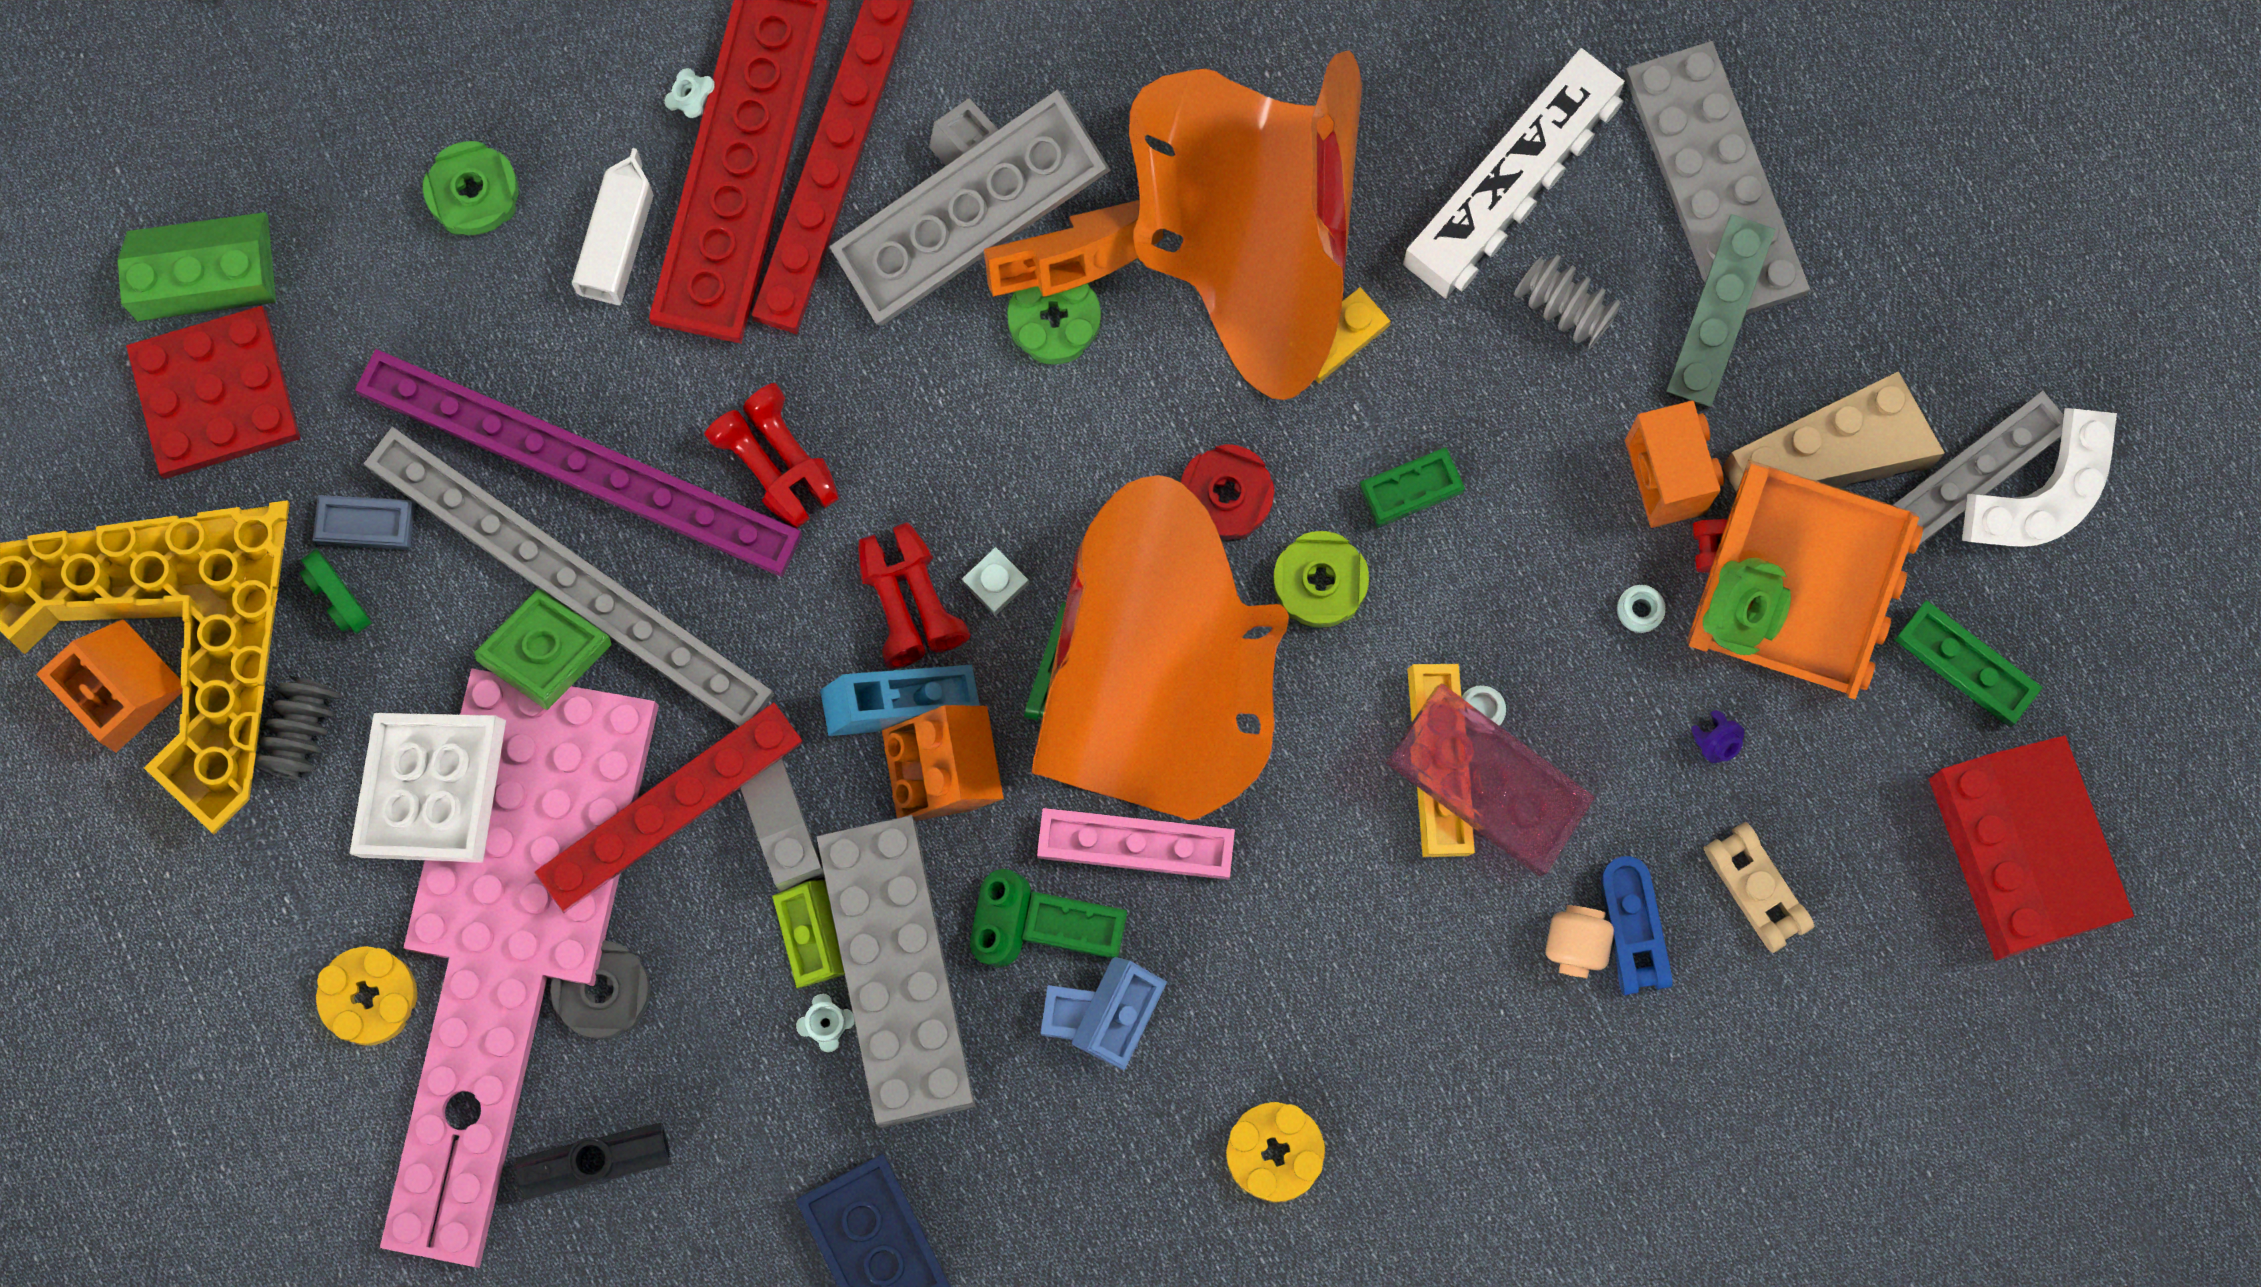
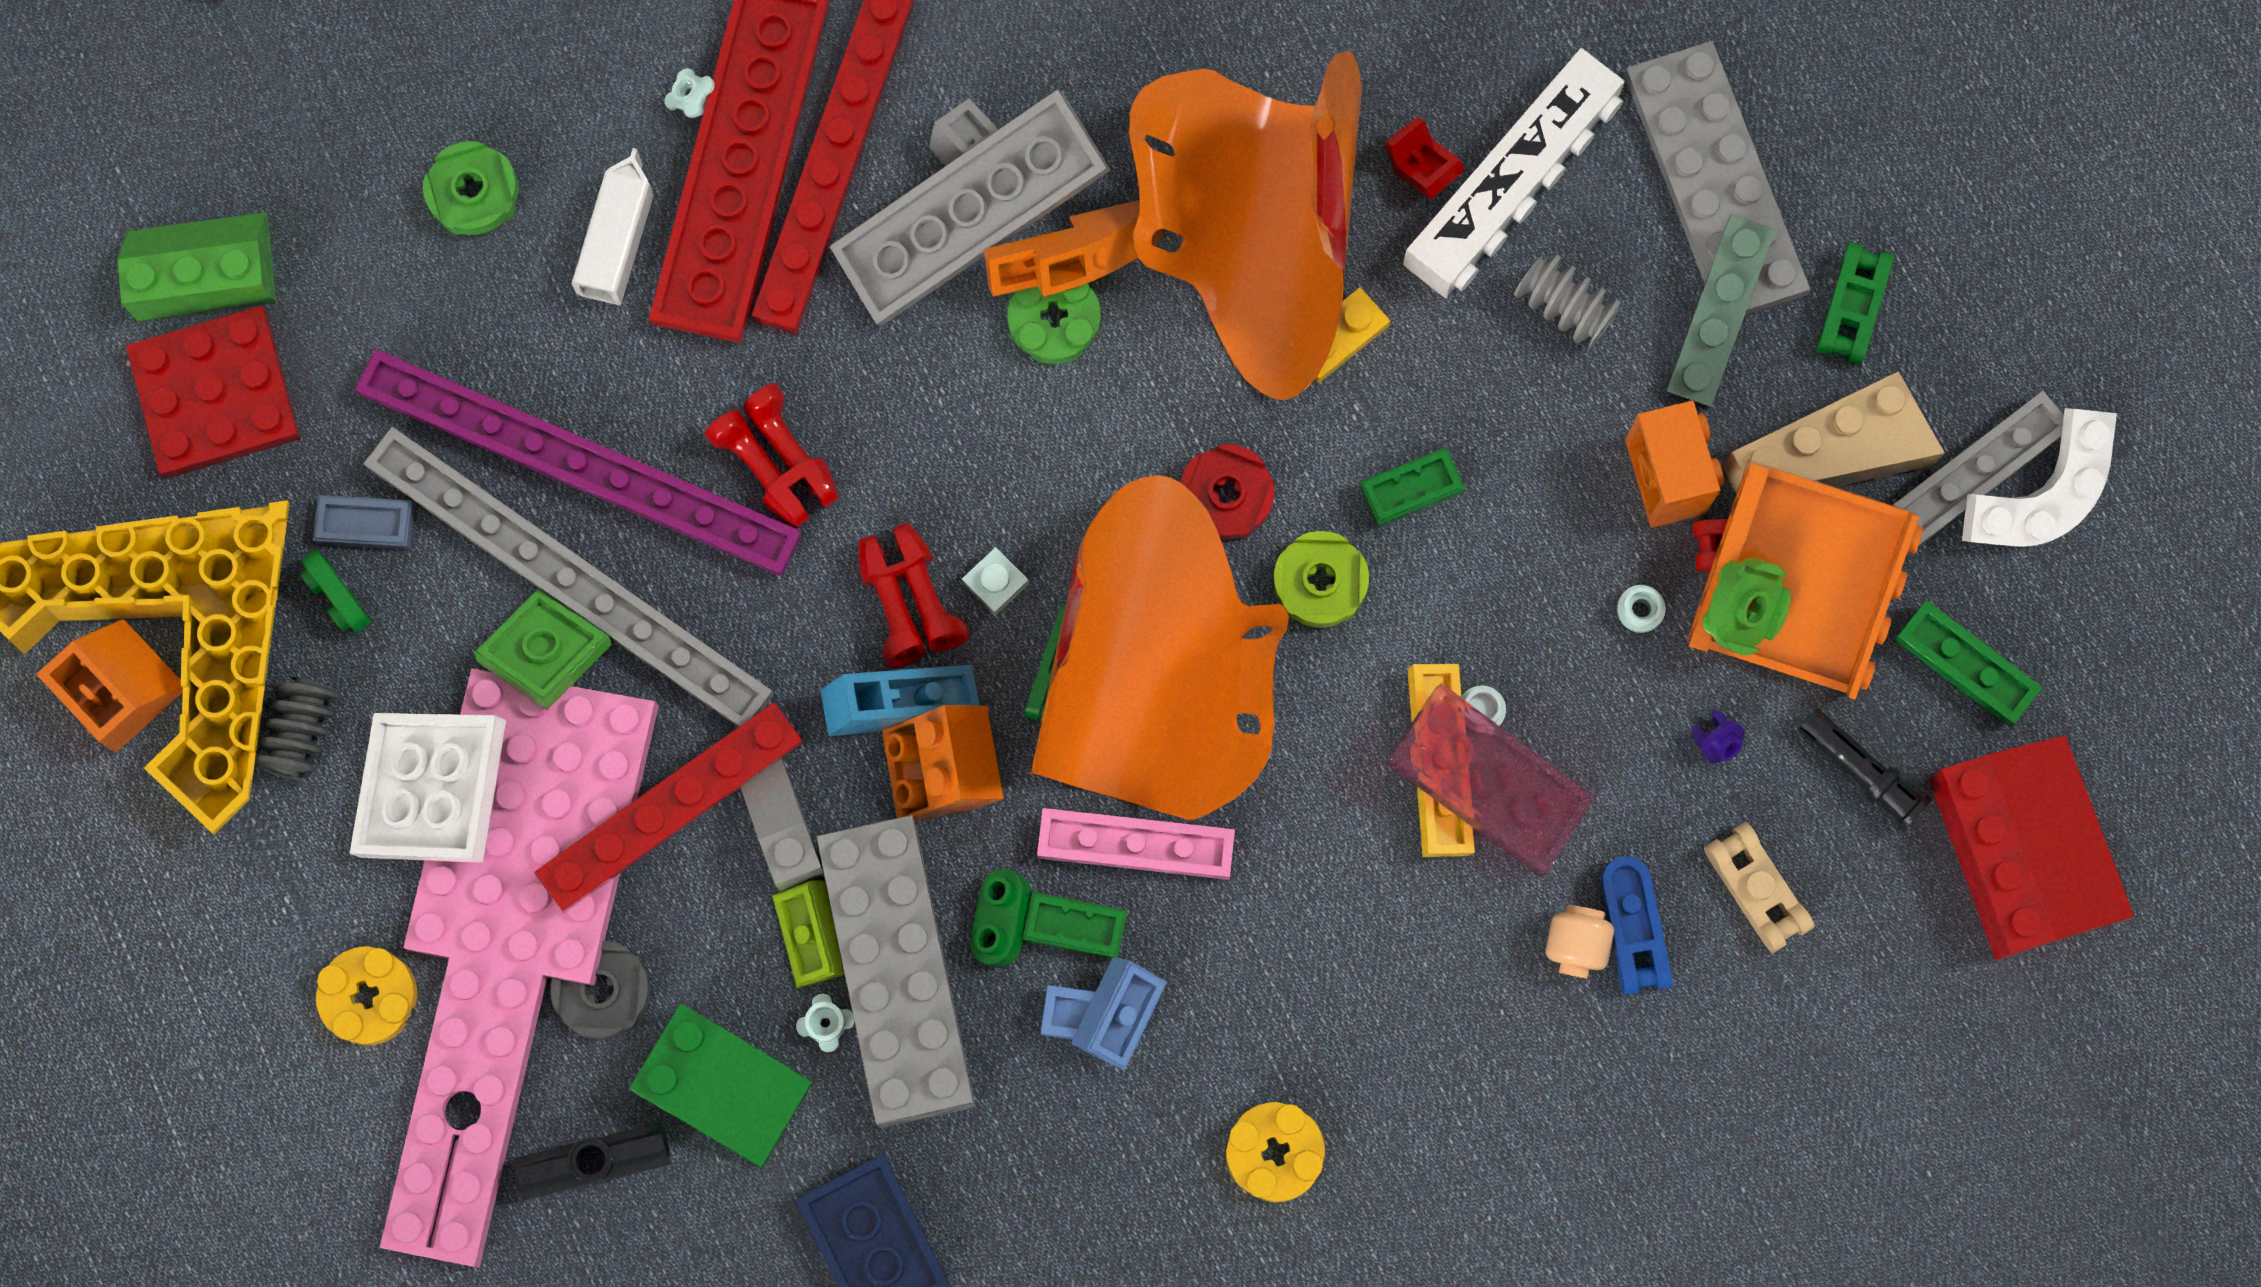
(721, 1085): none -> green slope
(1422, 160): none -> red bracket
(1855, 303): none -> green plate
(1881, 783): none -> black pin

